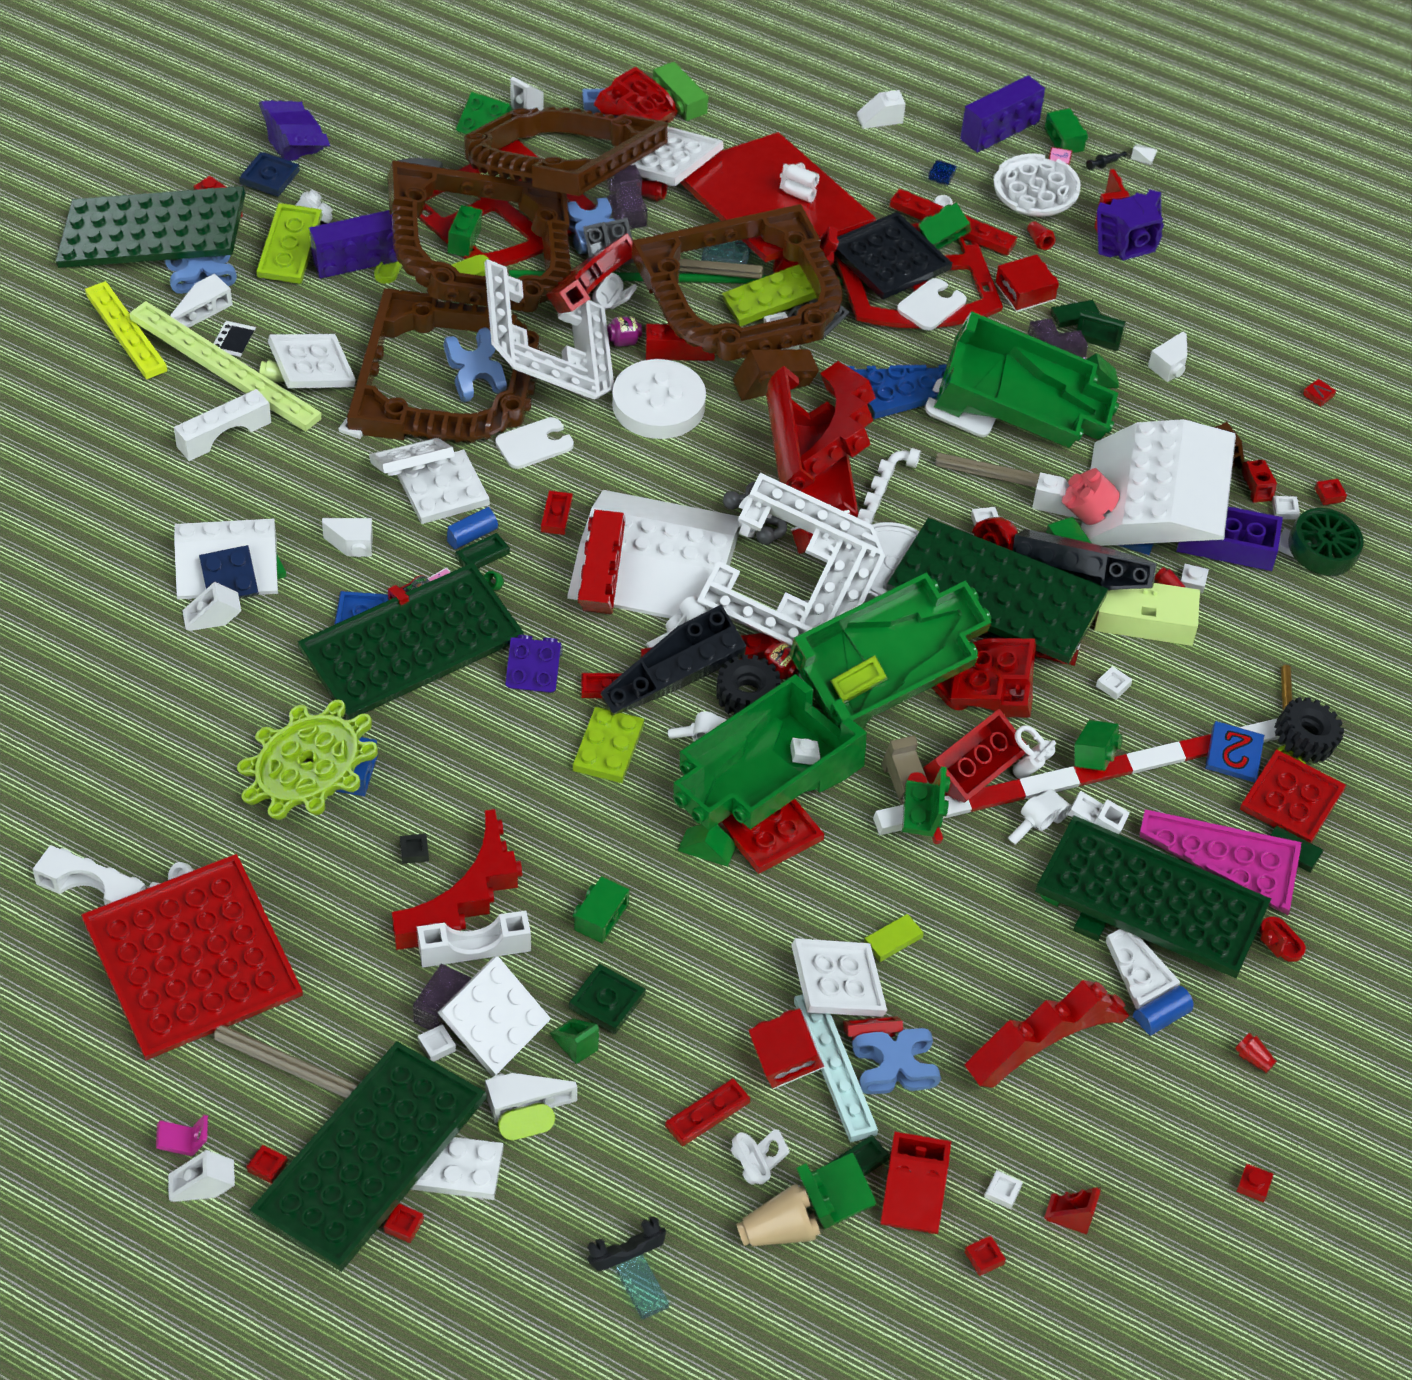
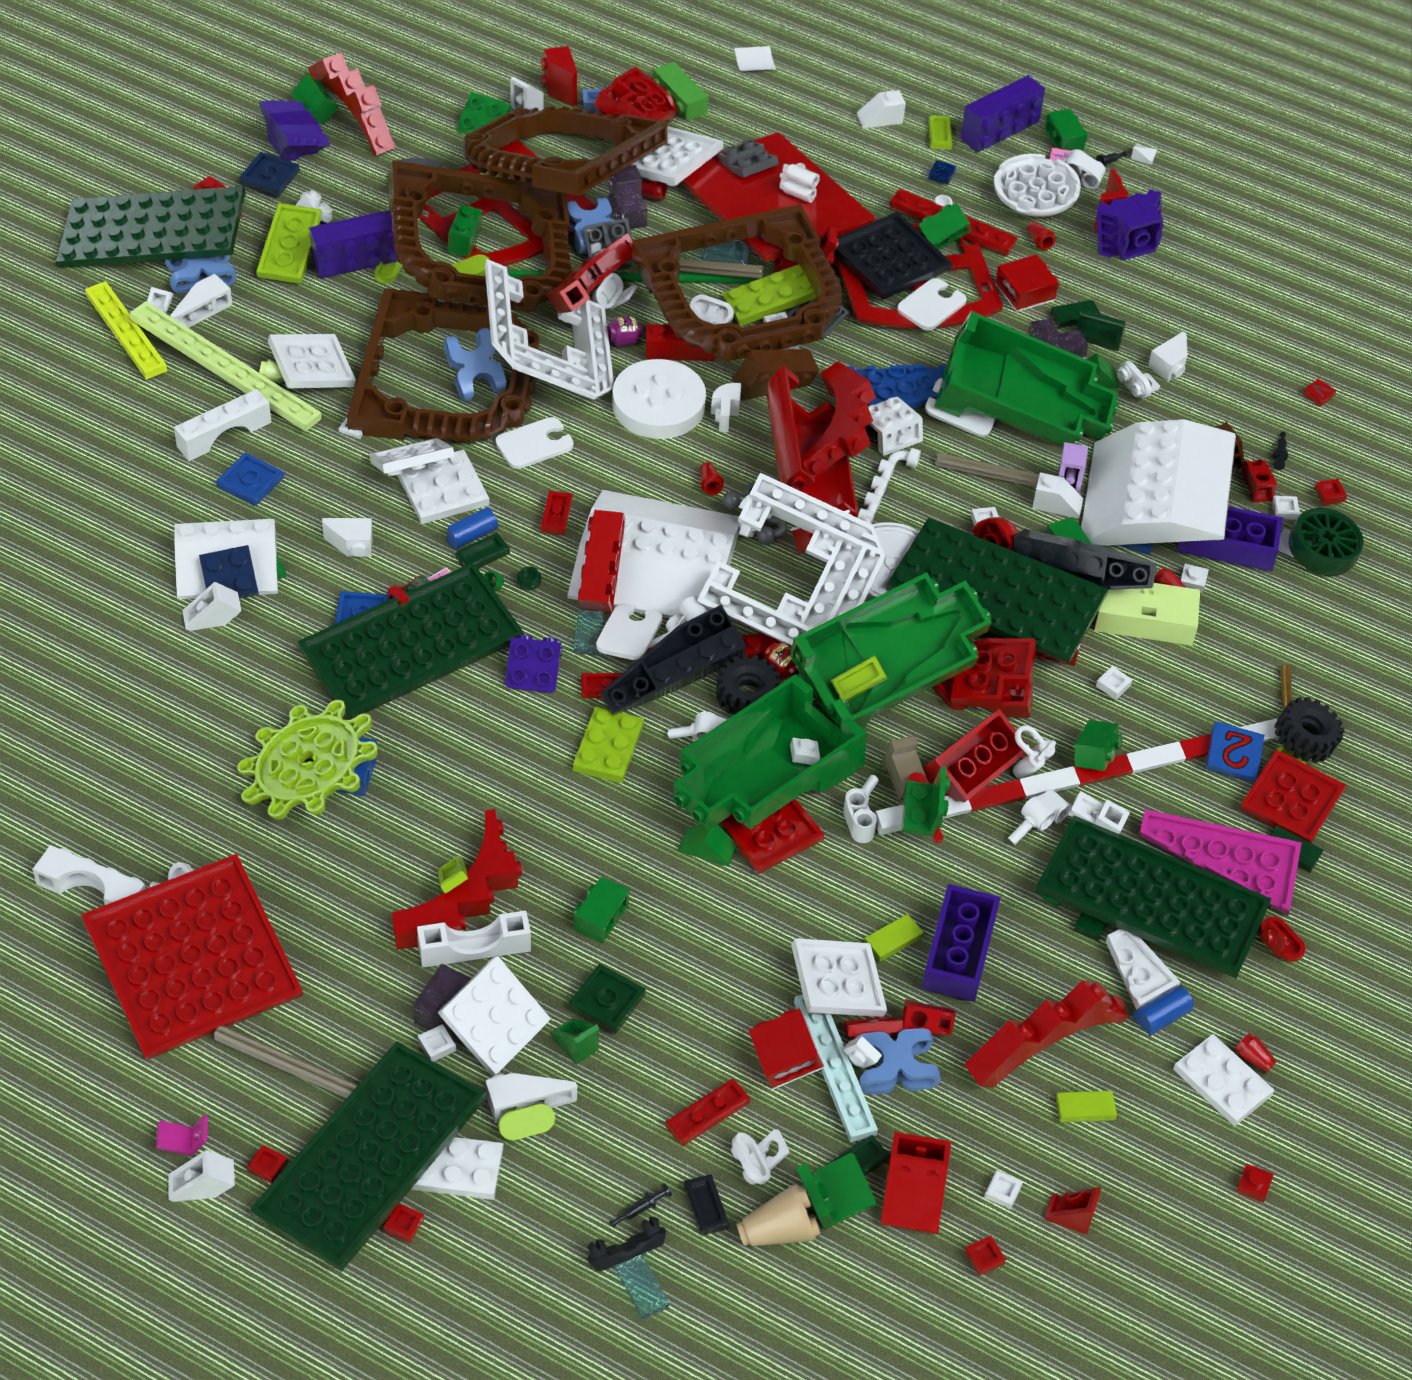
(160, 299): none -> white slope
(234, 337): black sticker -> none
(250, 479): none -> blue tile
(315, 98): none -> green brick
(361, 101): none -> arch
(414, 848): pearl dark grey plate -> none
(452, 874): none -> lime tile
(529, 578): none -> dark green plate
(560, 75): none -> red slope
(588, 631): none -> clear light blue tile
(628, 637): none -> white piece
(642, 1205): none -> black piece
(706, 1205): none -> black tile
(711, 480): none -> red cone
(712, 309): none -> white bracket
(725, 404): none -> white brick
(747, 158): none -> dark grey slope
(754, 58): none -> white sticker
(857, 813): none -> white beam
(861, 1052): none -> white plate
(896, 425): none -> white bracket
(926, 1016): none -> red leg
(940, 132): none -> lime tile
(961, 943): none -> dark purple brick
(1073, 464): none -> lavender brick
(1086, 167): none -> white beam
(1086, 1106): none -> lime tile
(1090, 496): coral brick -> none
(1136, 381): none -> white bracket
(1223, 1079): none -> white plate
(1280, 454): none -> black piece

